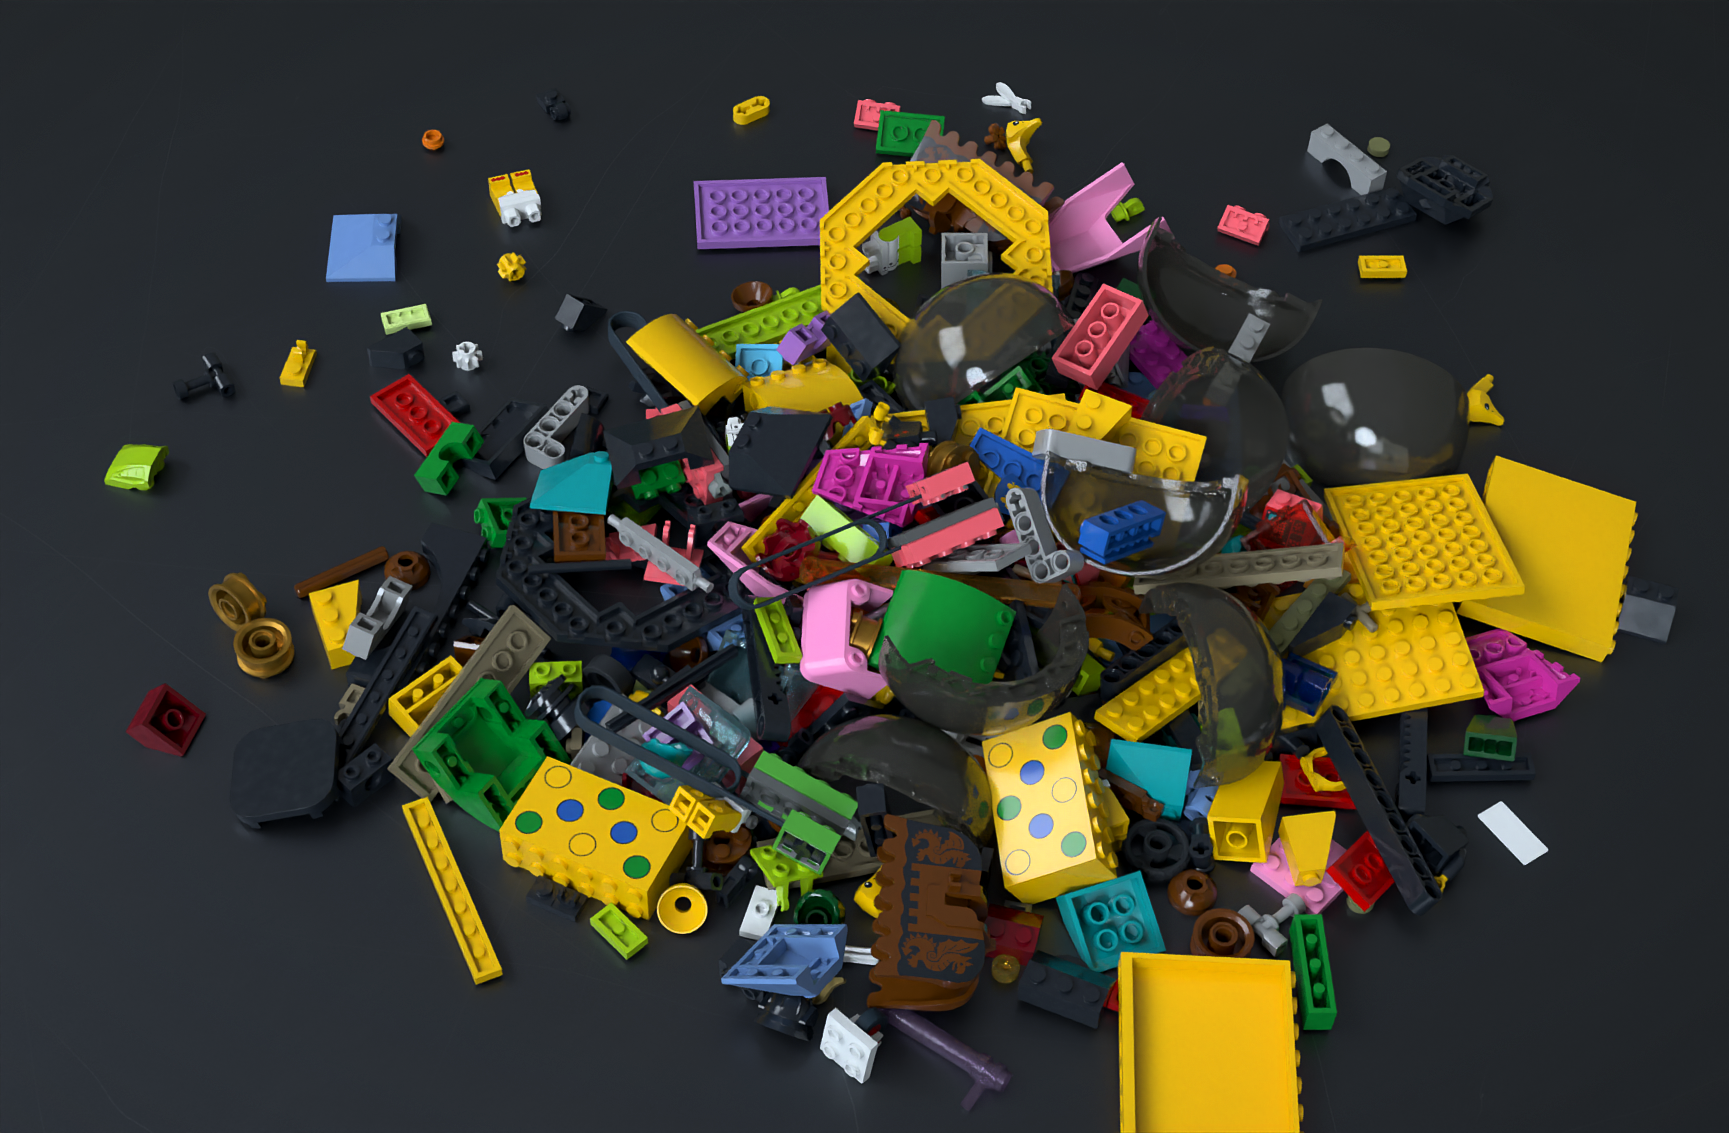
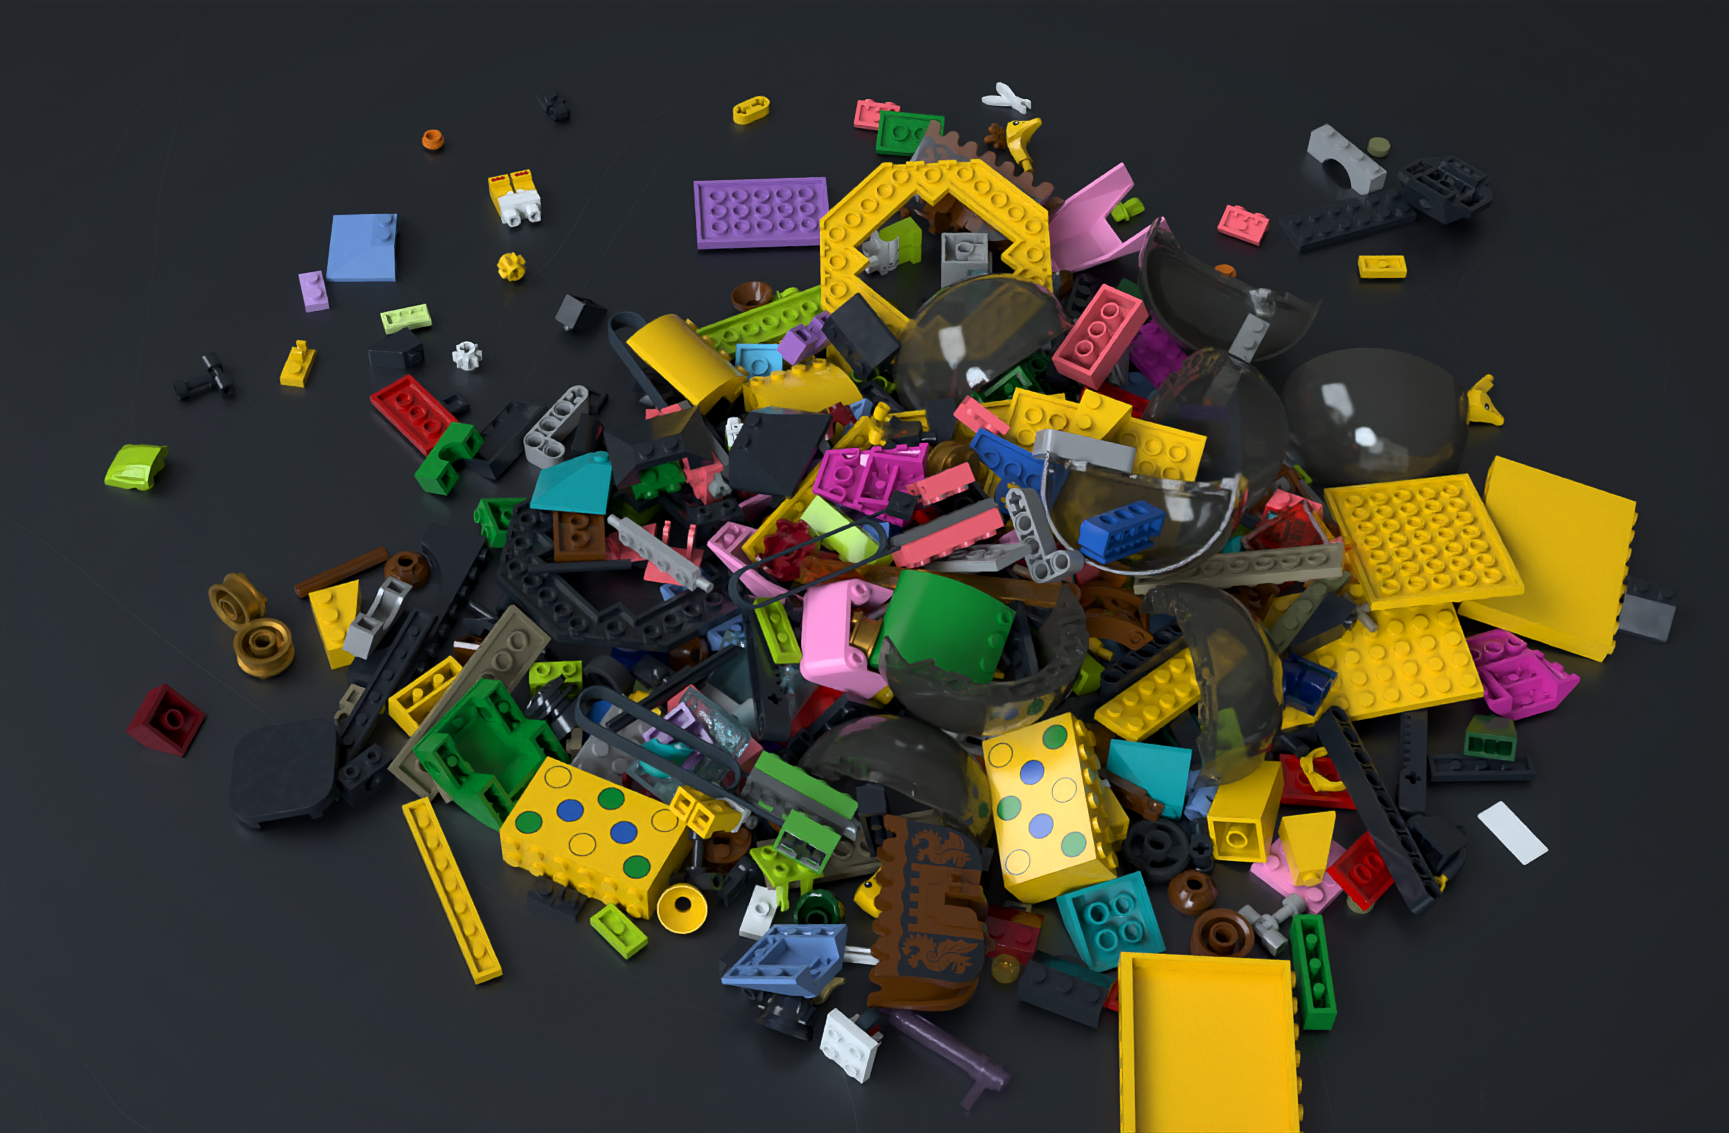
(313, 291): none -> lavender plate
(902, 505): none -> black plate
(977, 416): none -> coral bracket

